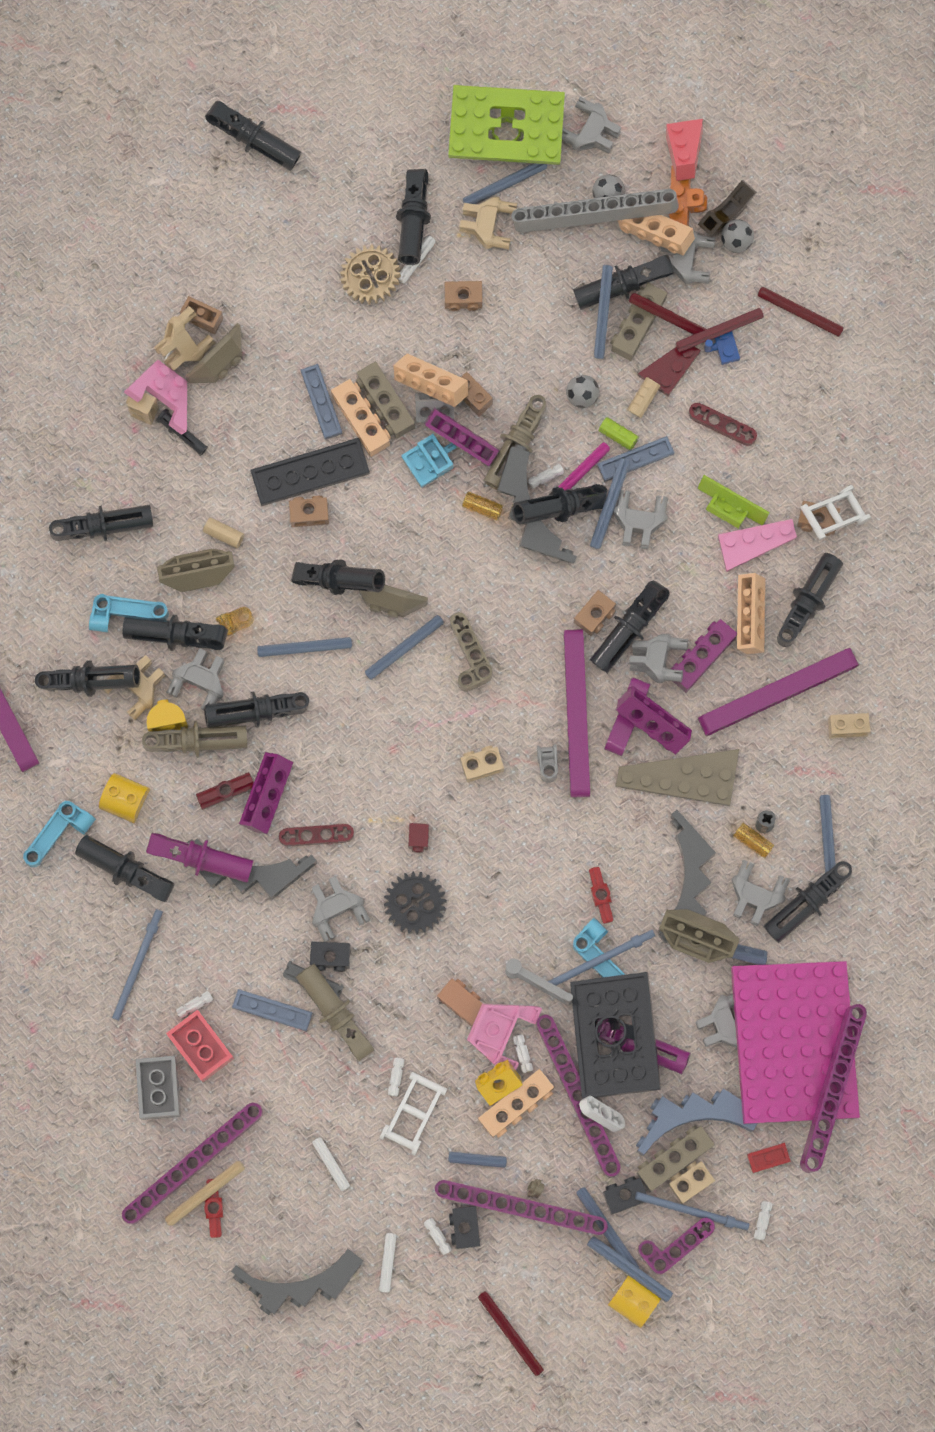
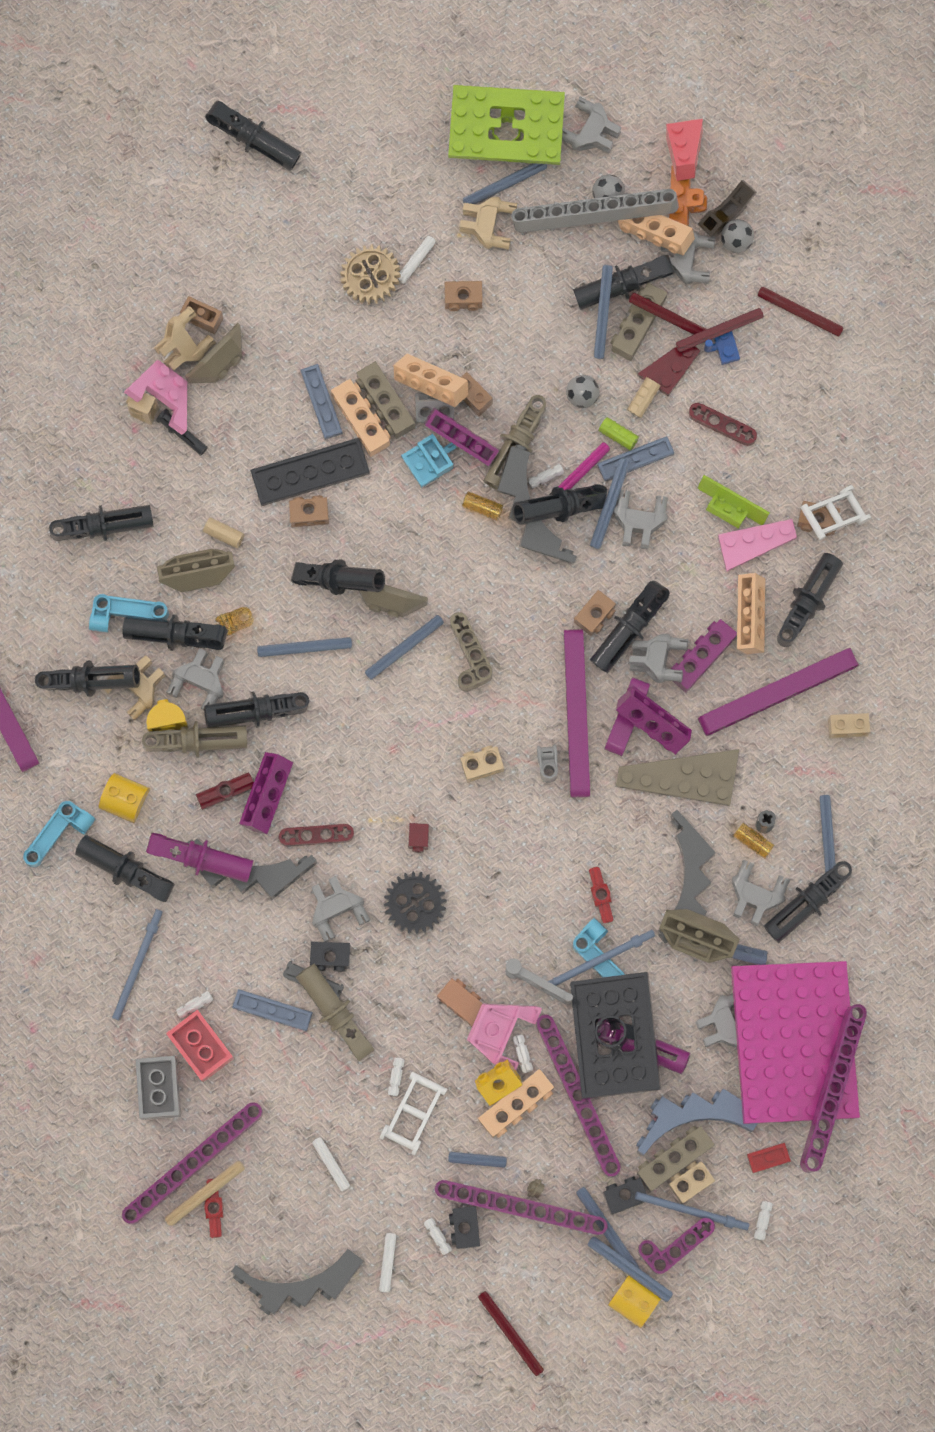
(413, 216): black piece -> none
(610, 1119): white beam -> none

